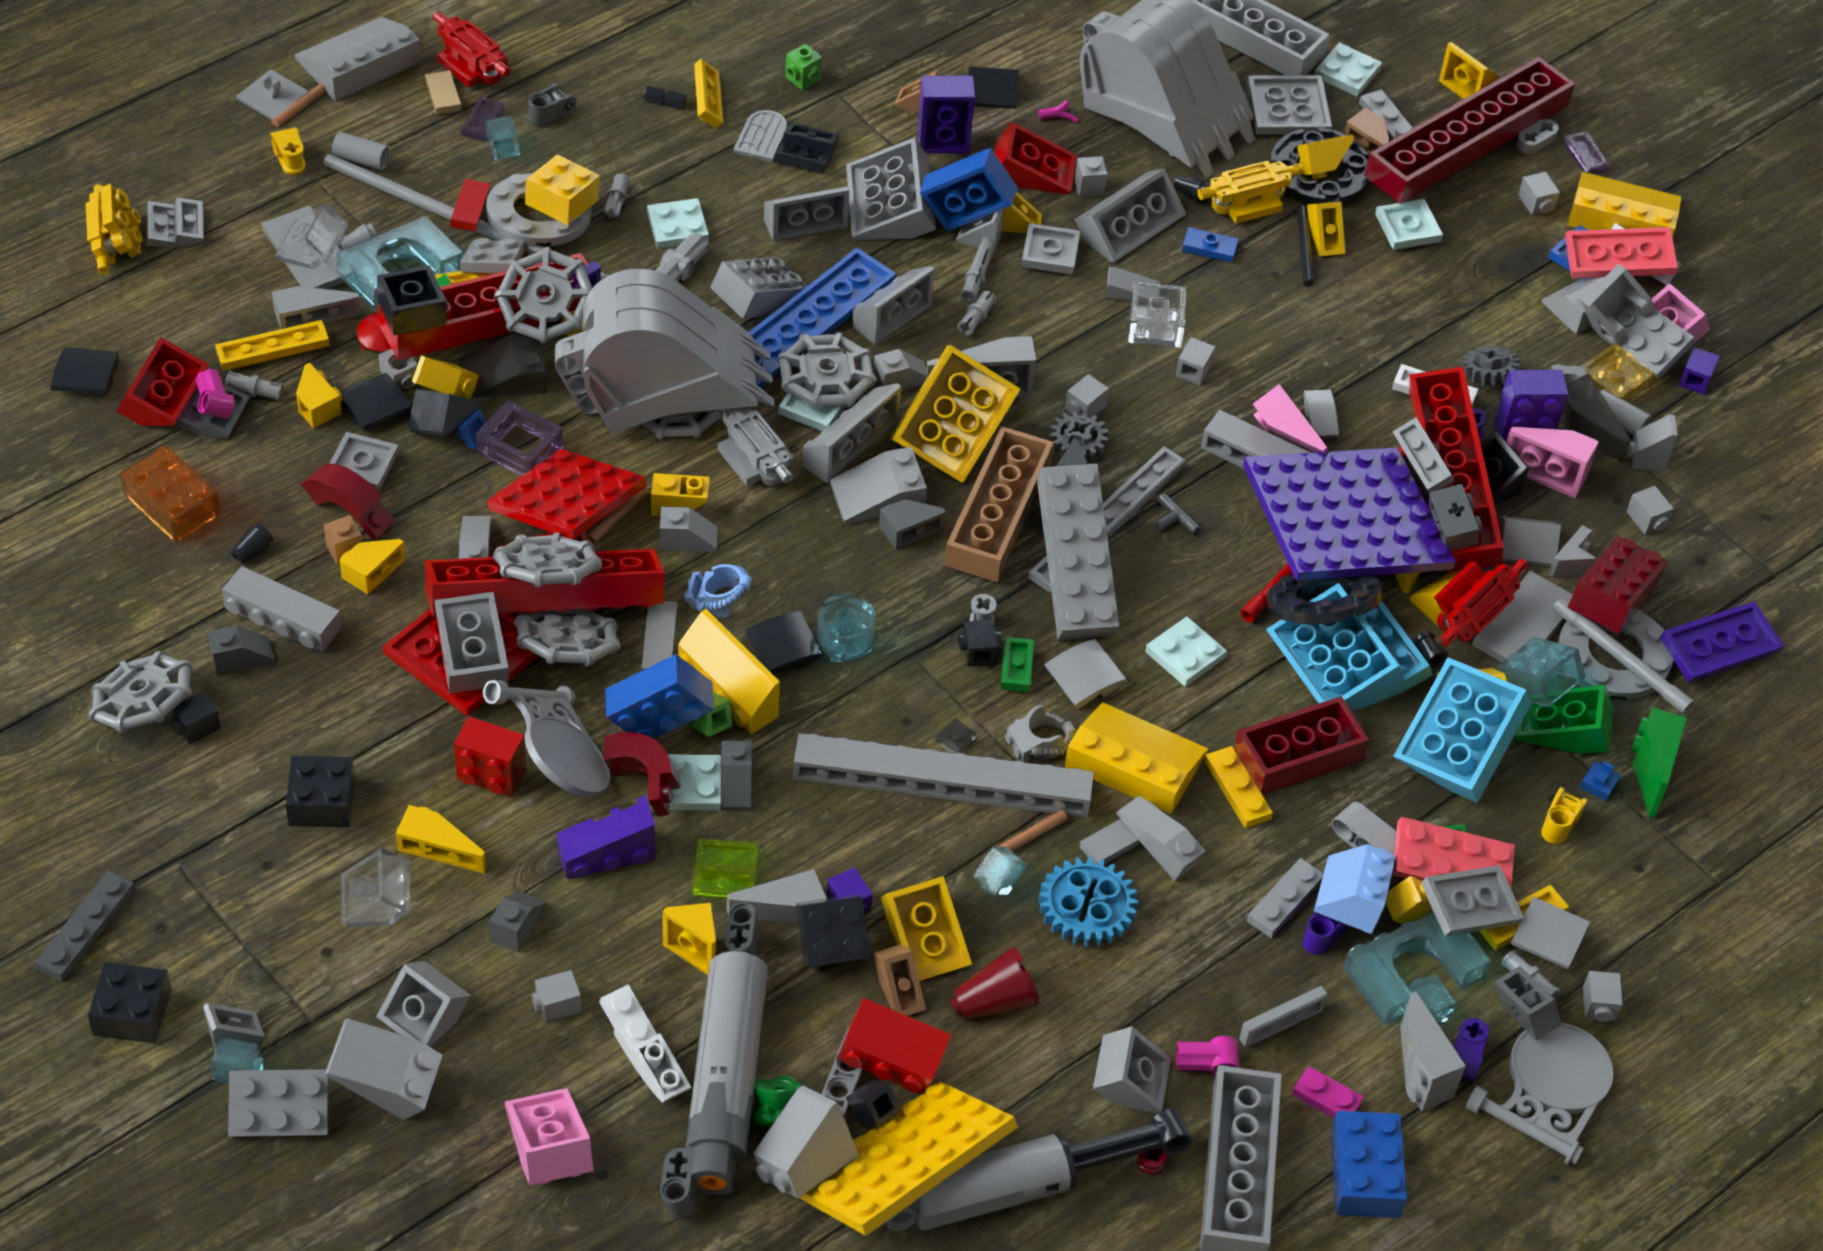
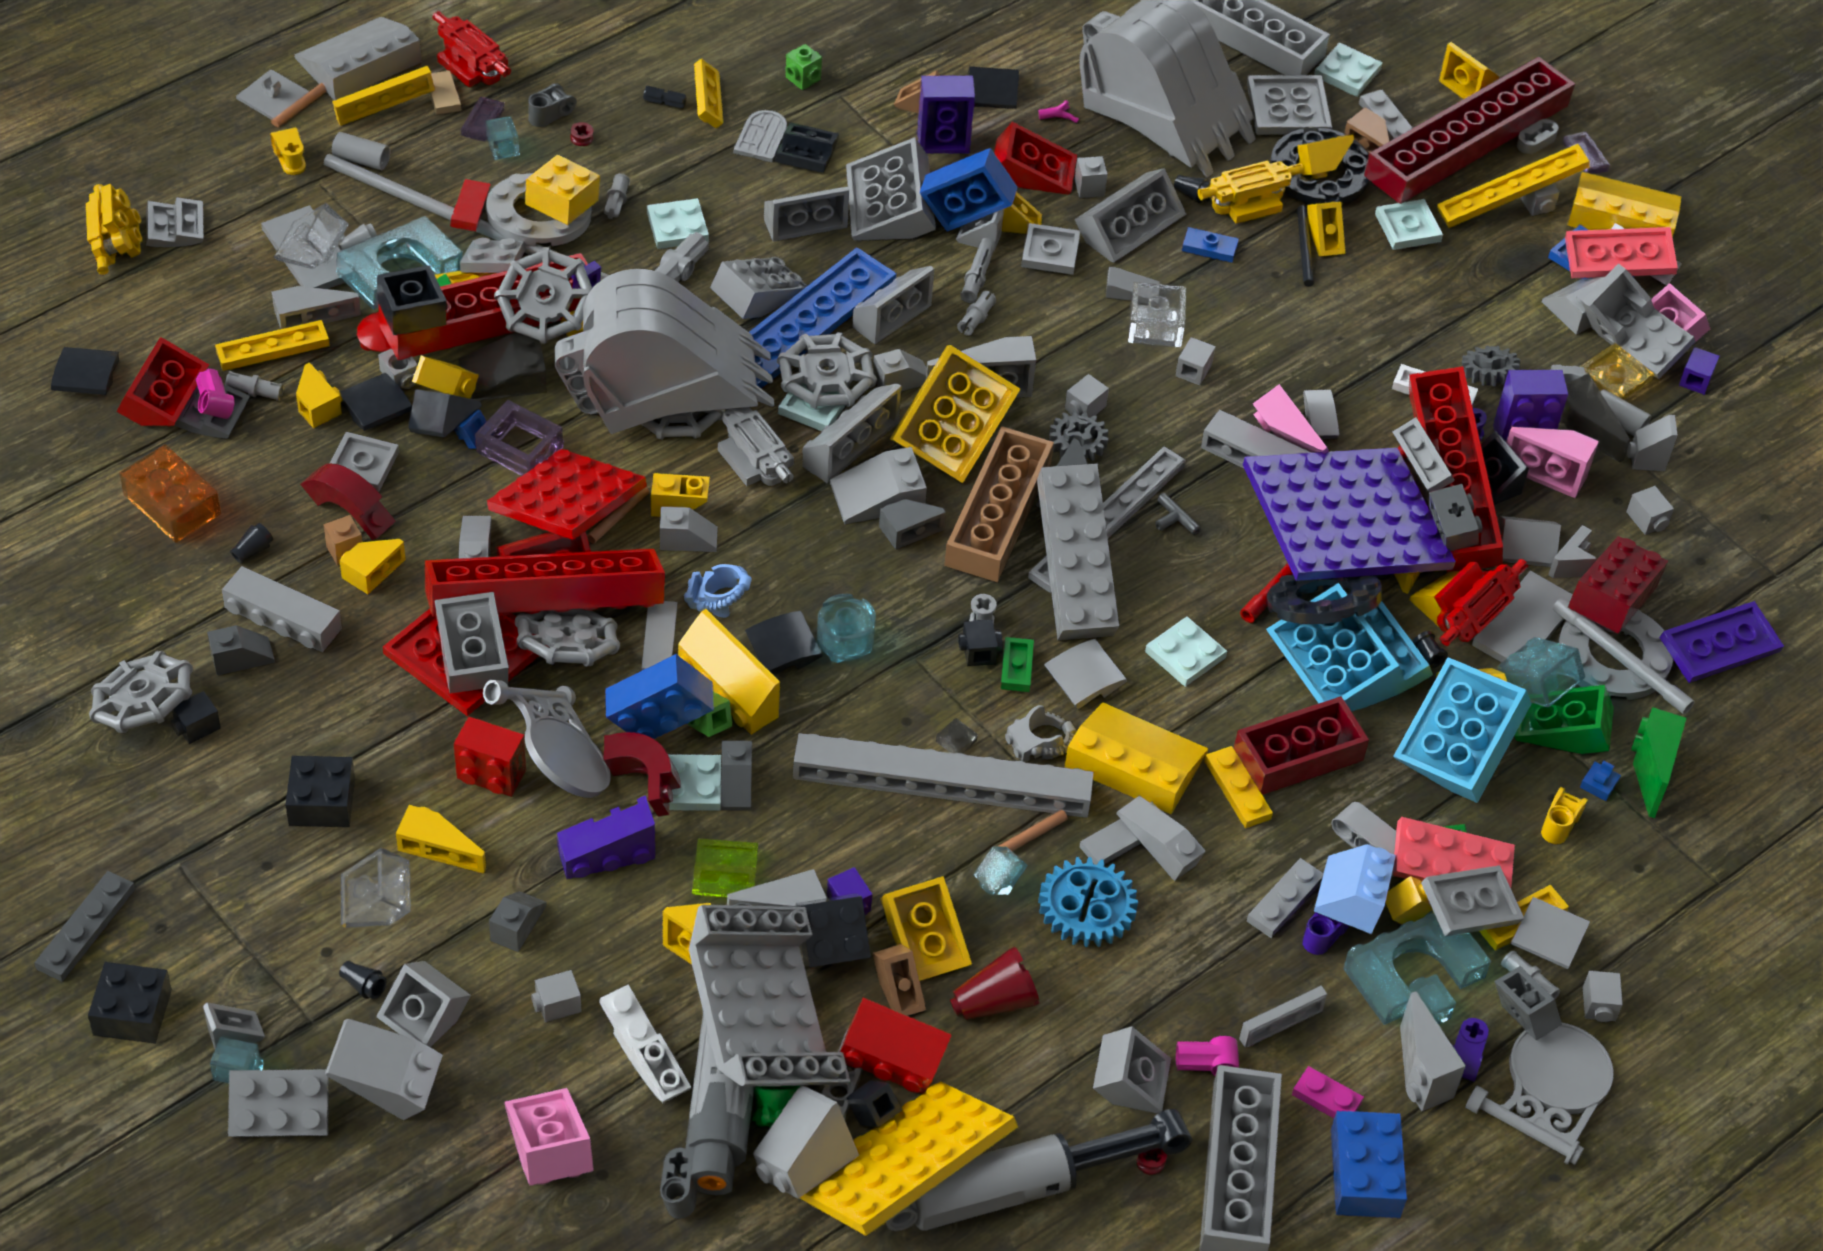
(365, 980): none -> black cone
(383, 95): none -> yellow plate
(547, 560): light grey plate -> none
(579, 128): none -> dark red bush
(760, 996): none -> light grey slope
(1513, 185): none -> yellow plate

